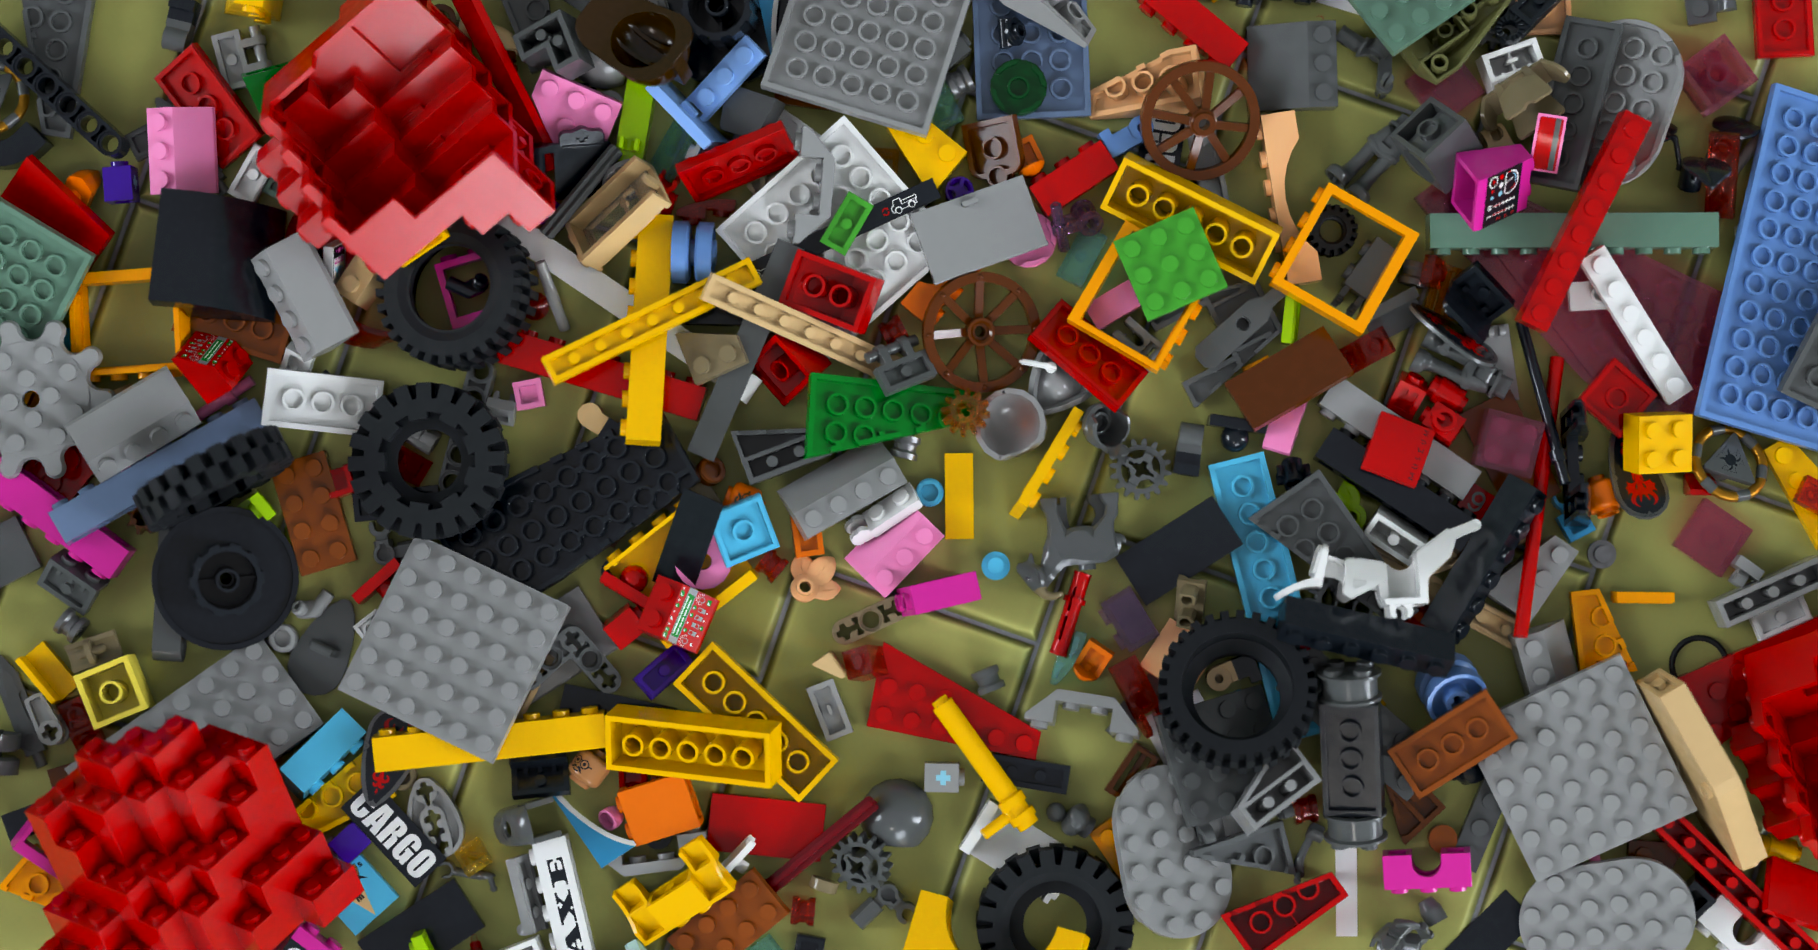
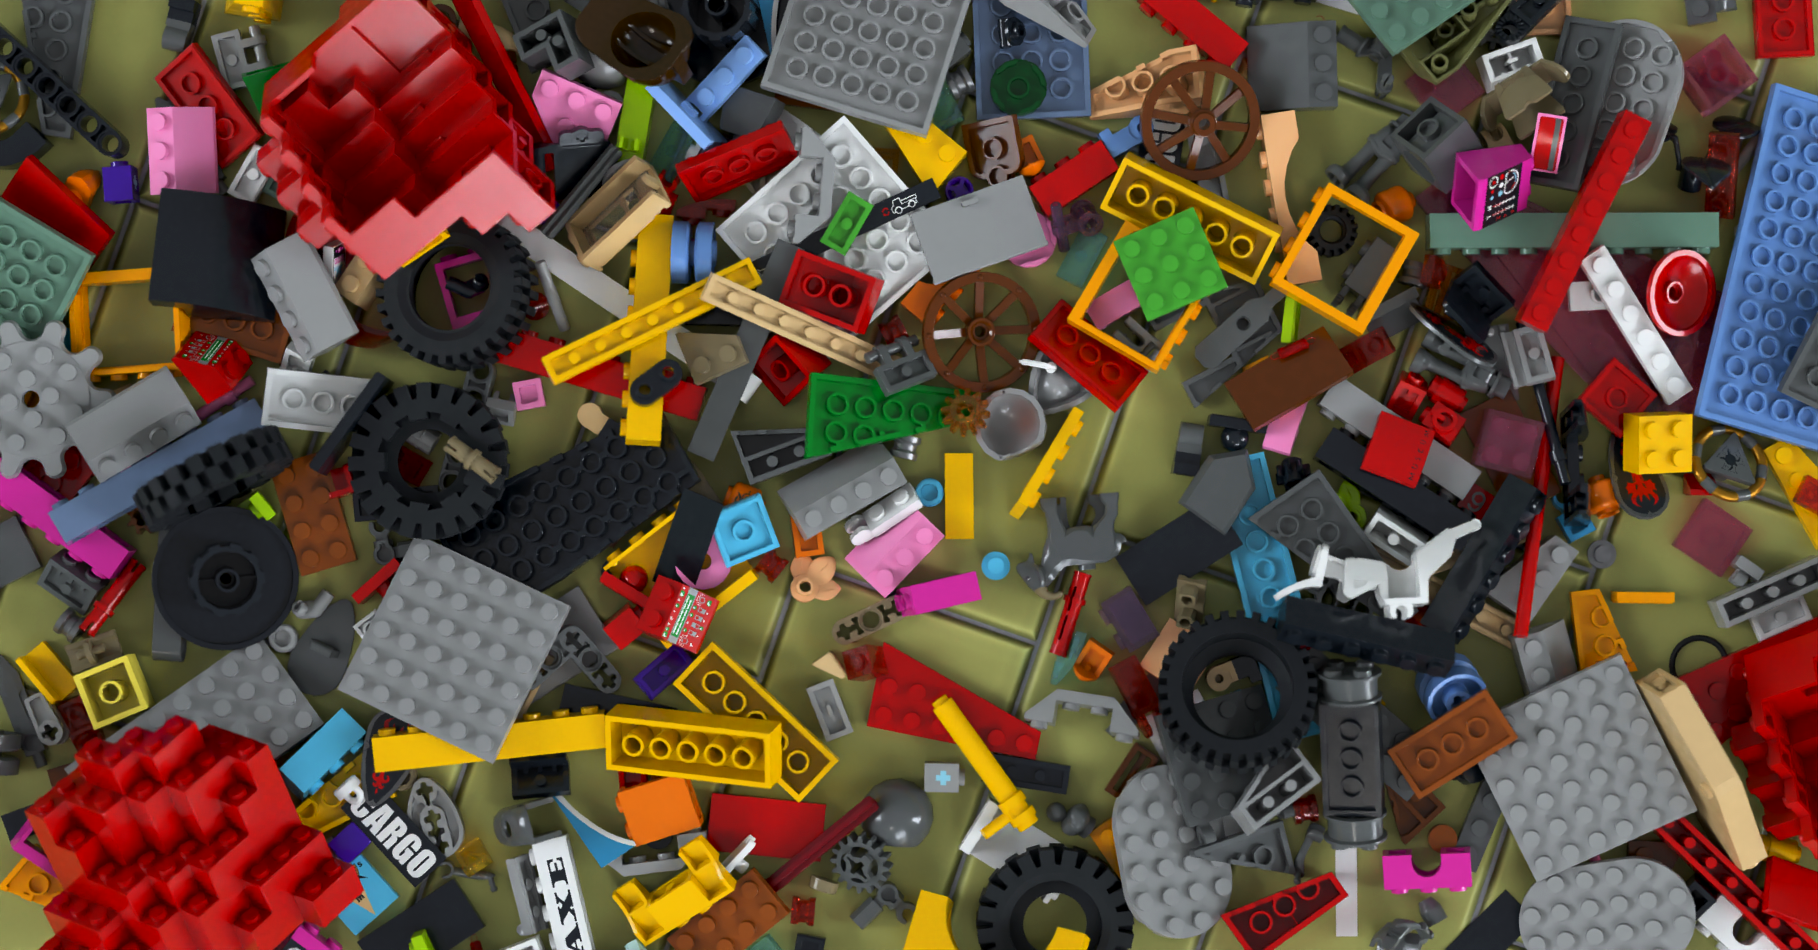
(112, 597): none -> red pin
(139, 143): dark grey tile -> none
(341, 435): none -> black tile
(349, 785): none -> white tile
(472, 459): none -> dark tan pin
(589, 768): medium nougat head -> none
(610, 818): bright pink hinge -> none
(656, 382): none -> black plate
(711, 472): dark orange tile -> none
(988, 680): dark grey wheel -> none
(1106, 429): dark grey hat -> none
(1133, 481): dark grey gear -> none
(1220, 489): none -> dark grey tile
(1292, 348): none -> red piece
(1396, 203): none -> orange head
(1527, 357): none -> light grey plate
(1681, 292): none -> red dish

